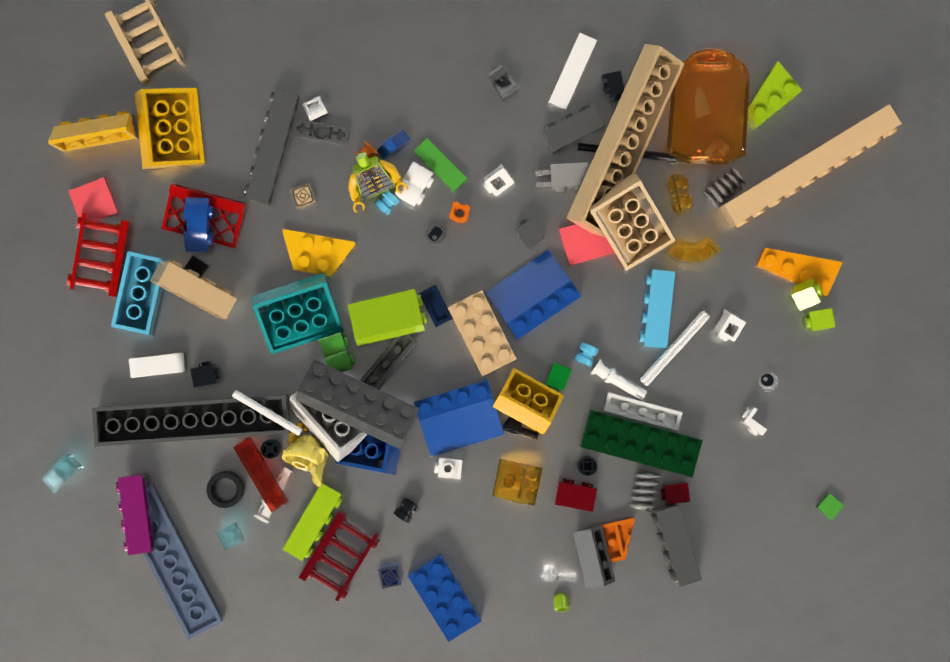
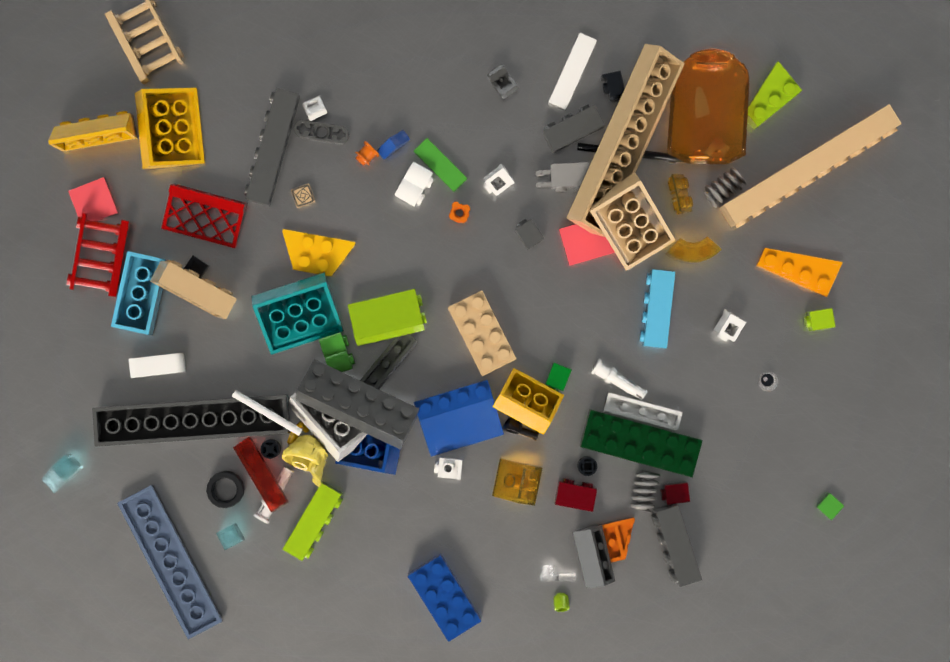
(136, 514): magenta brick -> none
(198, 215): blue brick -> none
(205, 374): black brick -> none
(331, 539): dark red fence -> none
(372, 178): torso -> none
(386, 202): medium azure wheel -> none
(389, 577): tile -> none
(405, 512): black wheel -> none
(435, 234): tile -> none
(435, 306): dark blue tile -> none
(533, 294): blue slope -> none
(586, 354): medium azure wheel -> none
(674, 348): white axle -> none
(753, 427): white bracket -> none
(807, 294): brick -> none

